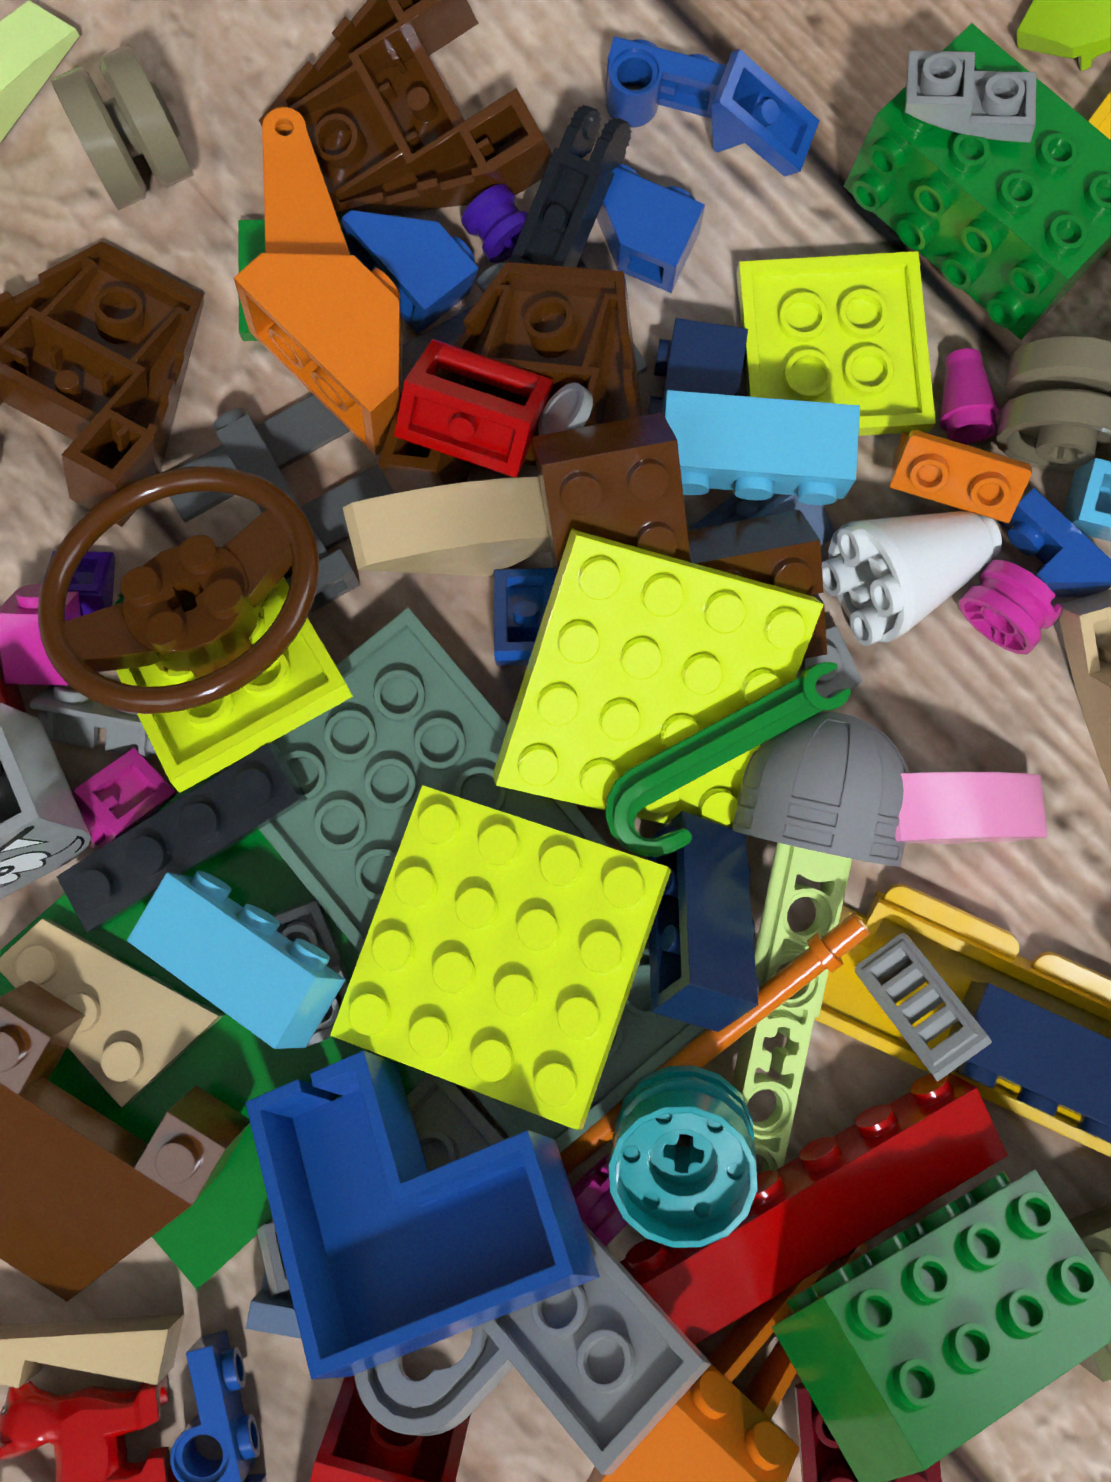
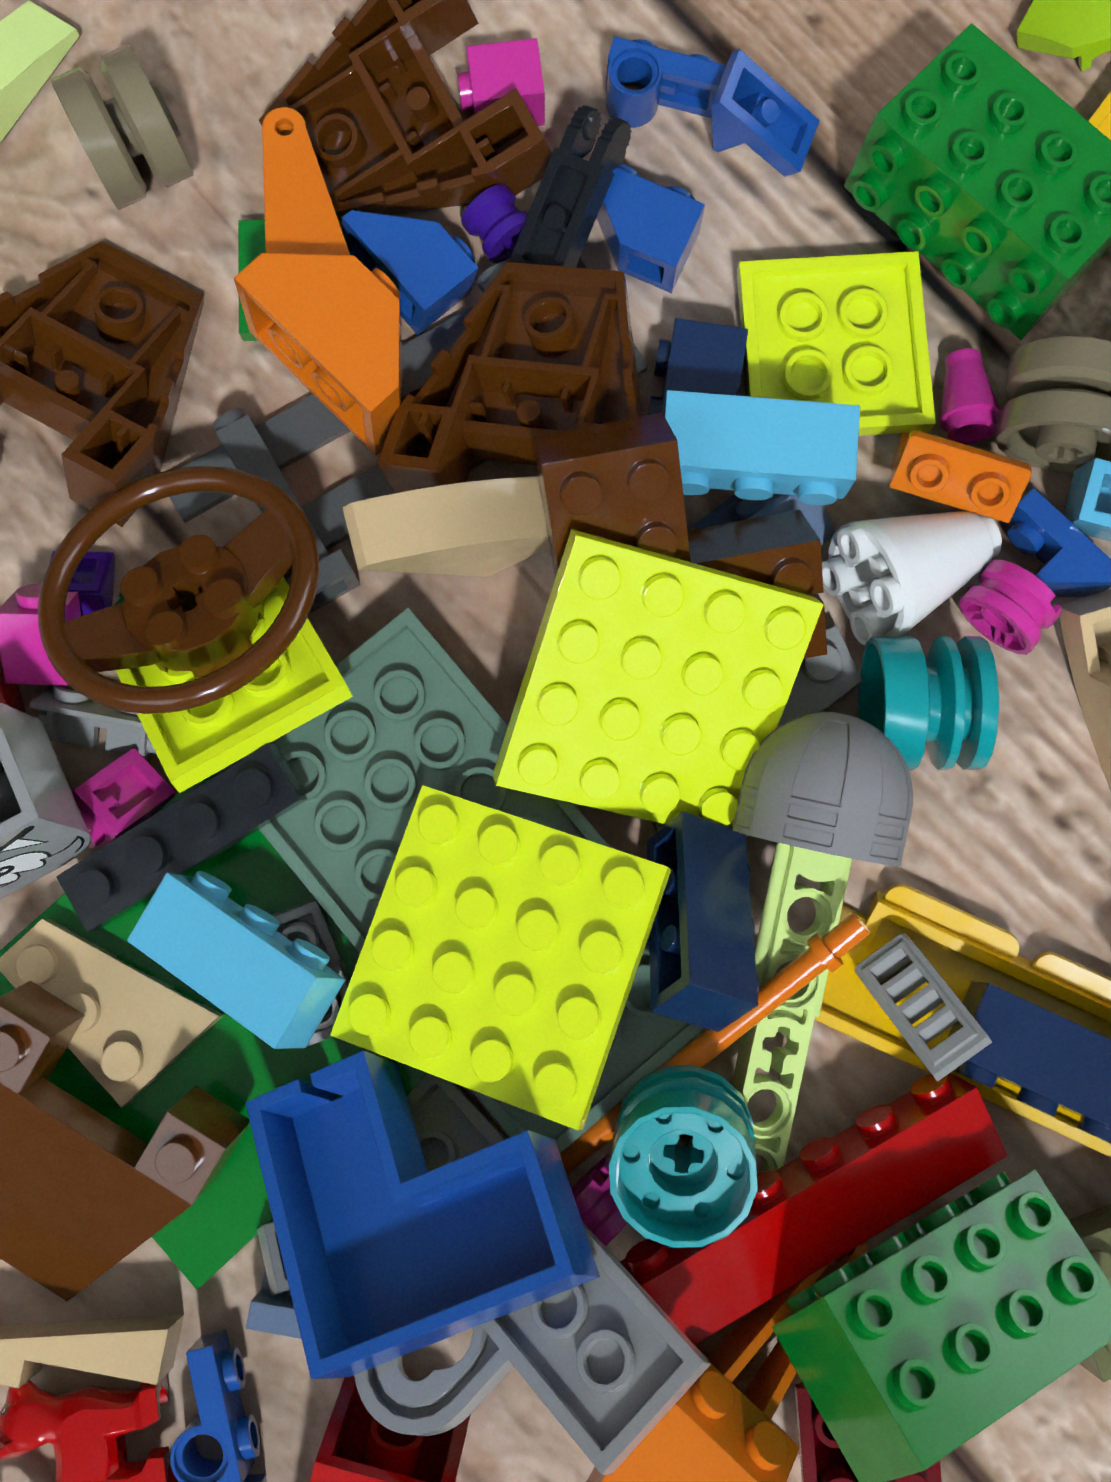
(467, 420): red tile -> none
(499, 70): none -> dark pink brick
(518, 612): blue slope -> none
(566, 409): light grey piece -> none
(708, 751): green piece -> none
(932, 702): none -> teal wheel
(971, 807): bright pink slope -> none
(977, 103): light grey slope -> none

